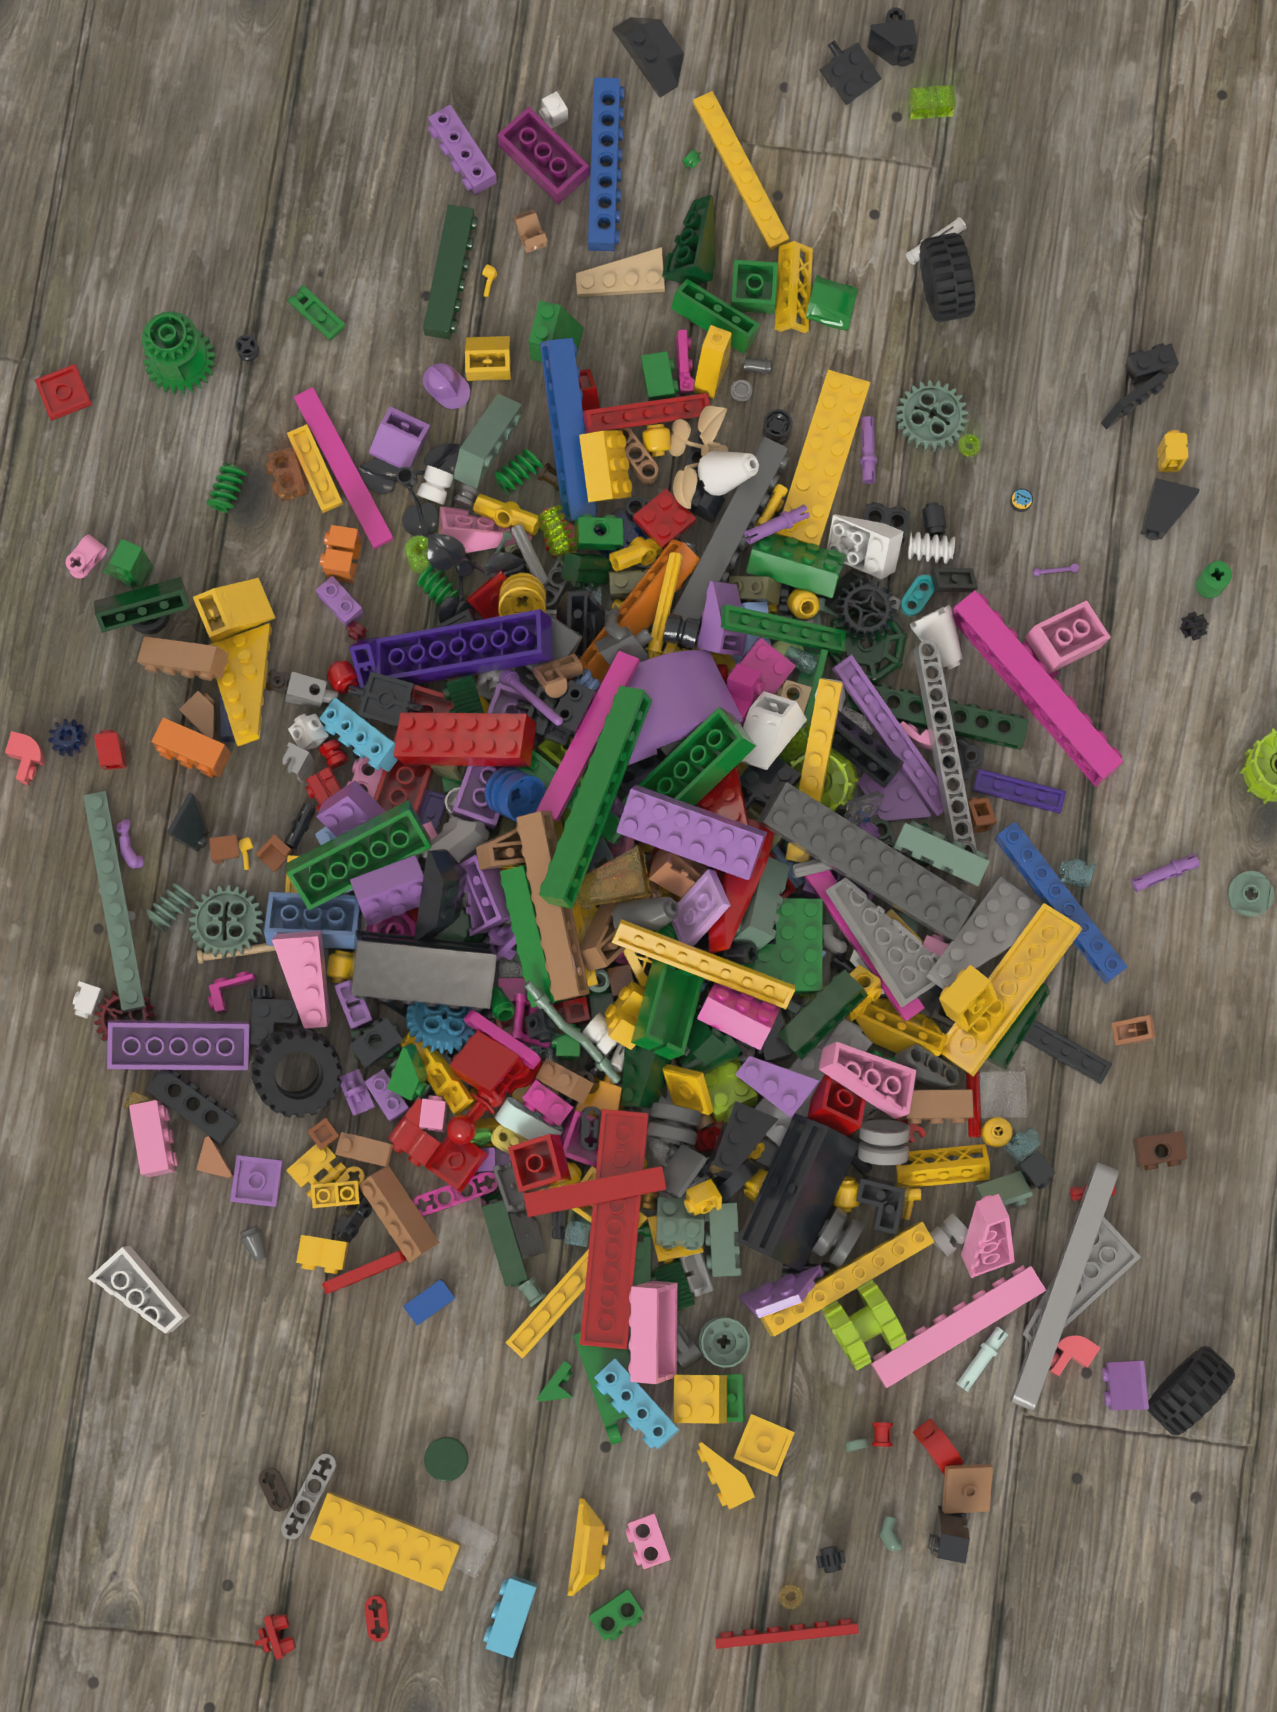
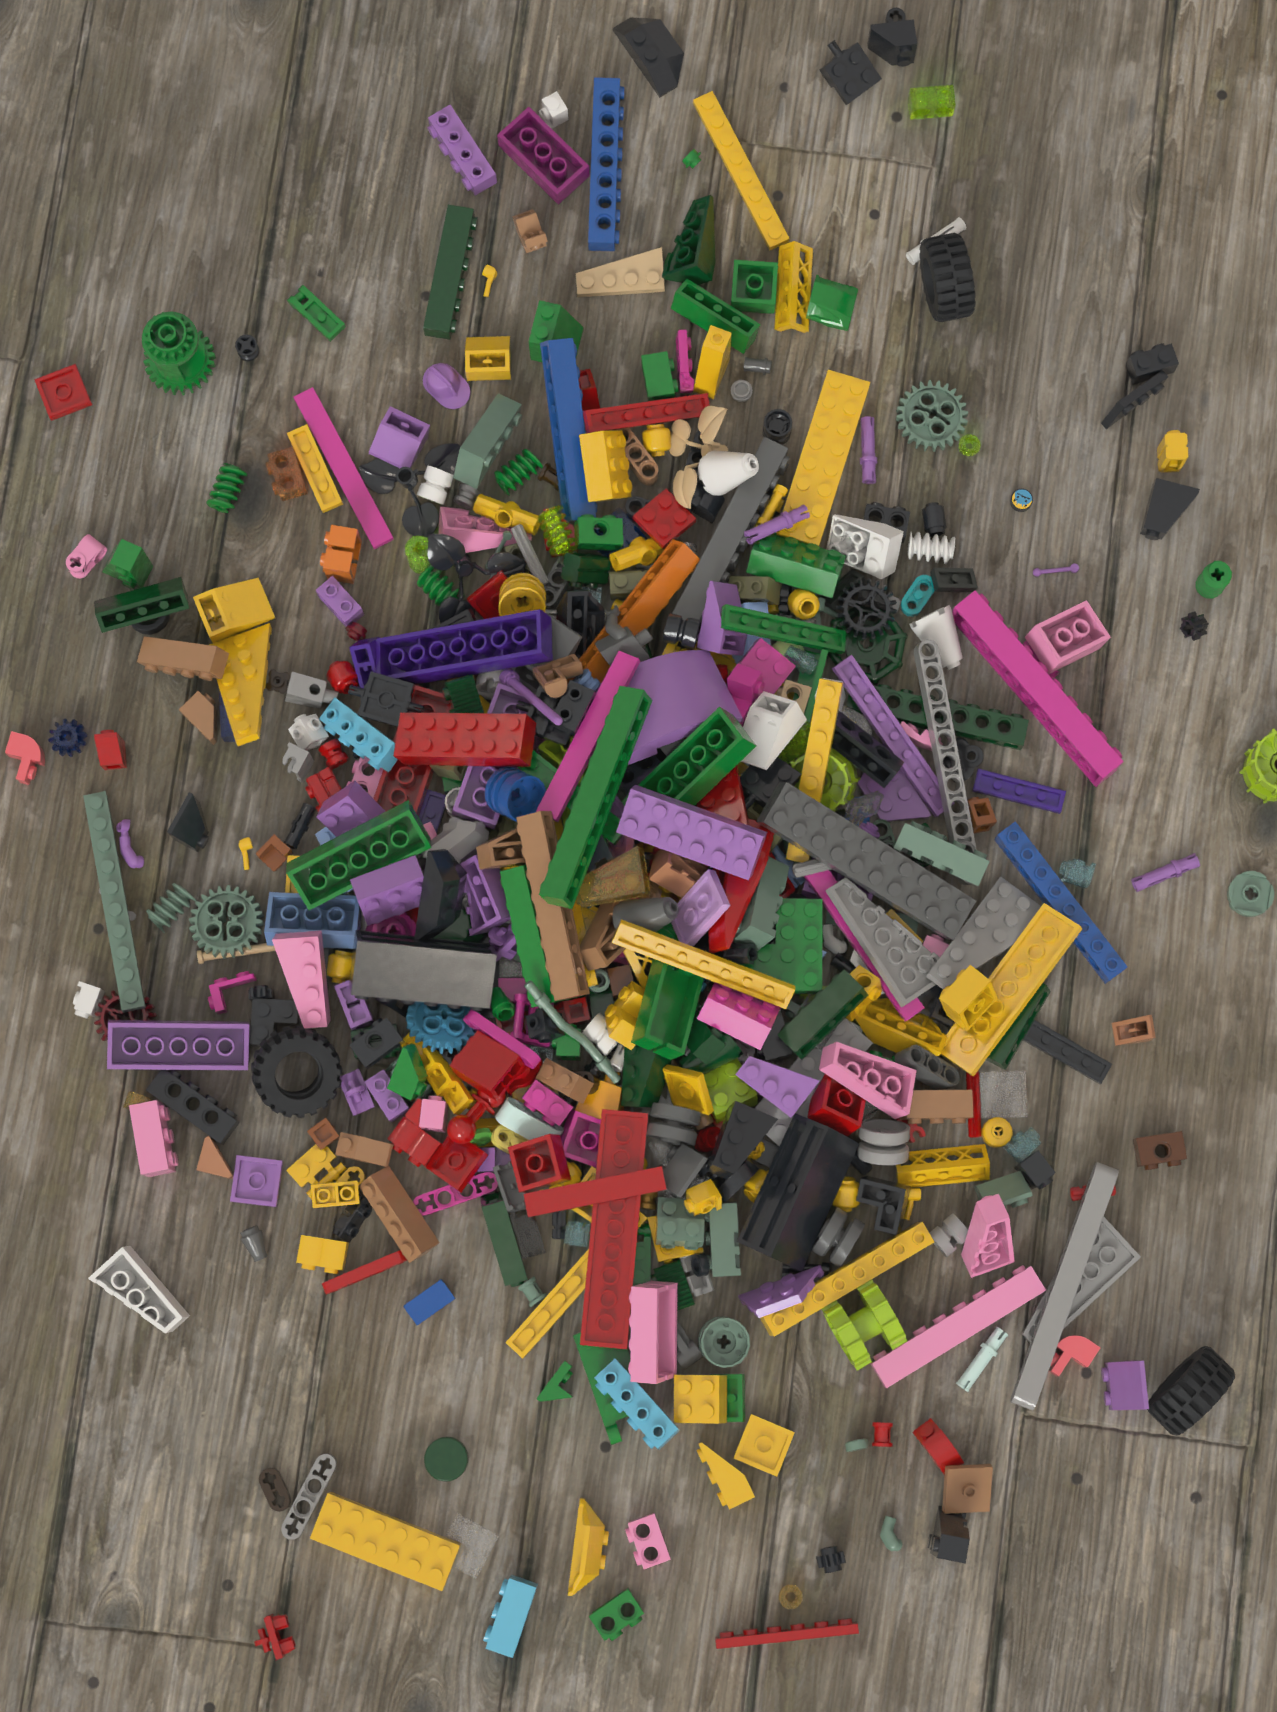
(190, 748): orange brick -> none
(224, 848): dark orange panel -> none
(371, 1619): red beam -> none
(584, 1127): black beam -> none
(664, 604): yellow axle -> none
(700, 1264): none -> black tile

